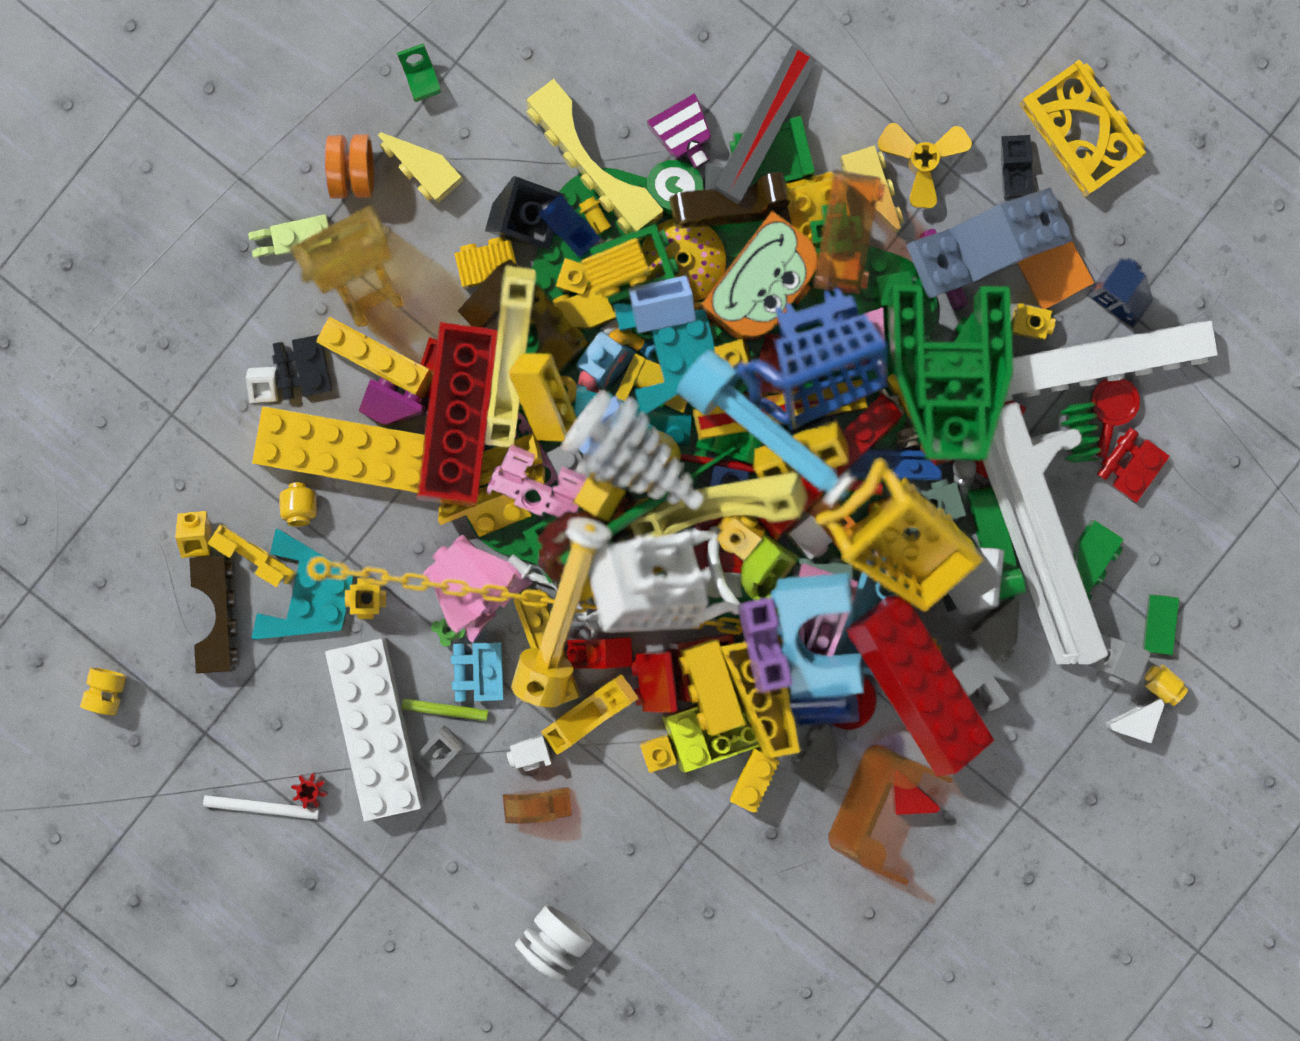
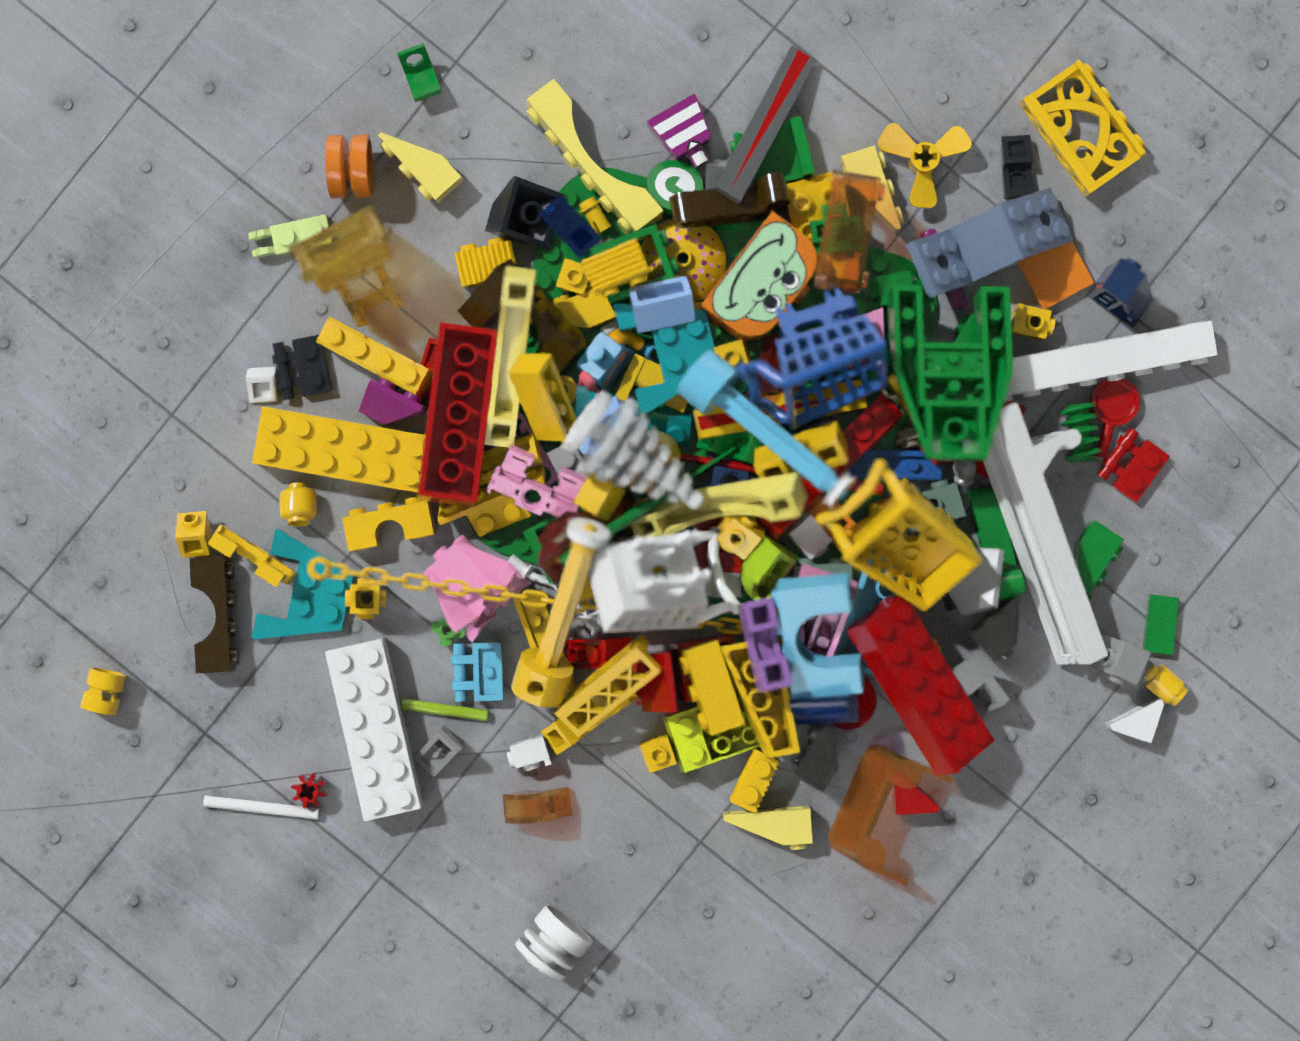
(363, 527): none -> yellow arch
(603, 677): none -> yellow fence
(782, 825): none -> light yellow slope

